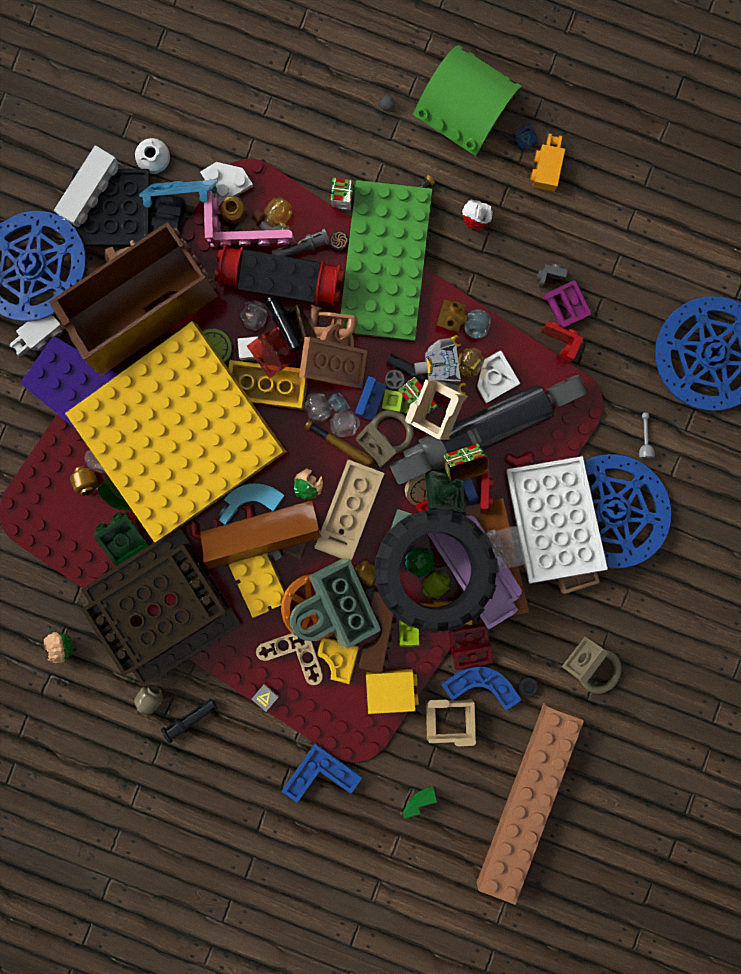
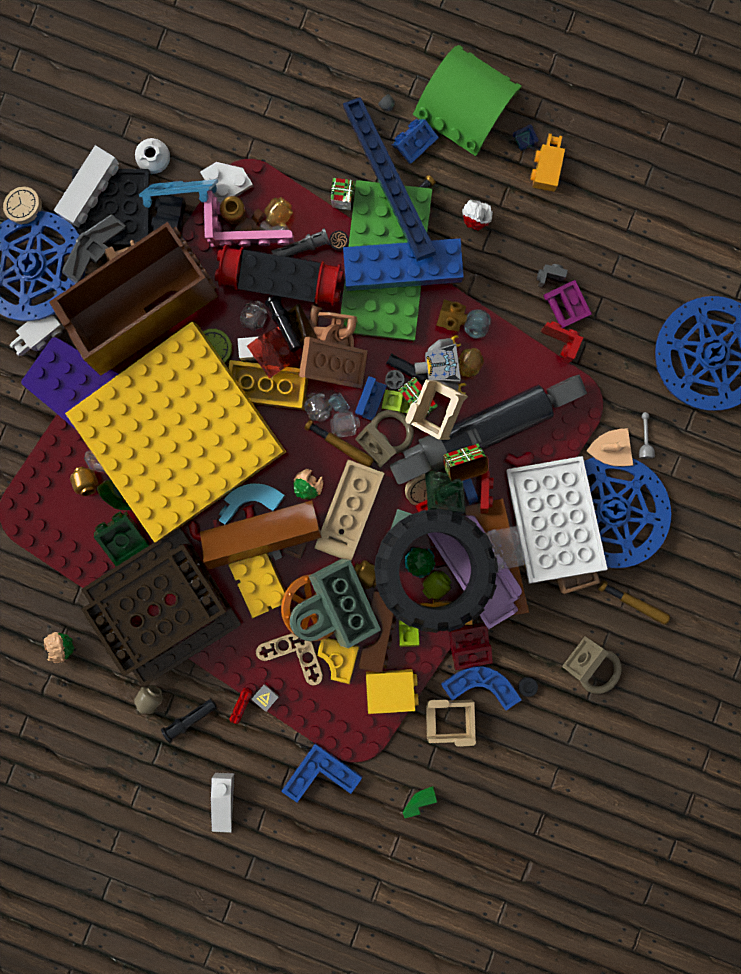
(22, 205): none -> tan tile
(91, 246): none -> dark grey plate
(222, 802): none -> white slope
(240, 706): none -> red axle
(389, 179): none -> dark blue plate
(397, 267): none -> blue brick
(415, 139): none -> blue bracket
(496, 377): white plate -> none
(529, 803): nougat brick -> none
(613, 448): none -> light nougat shield
(645, 608): none -> pearl gold piece

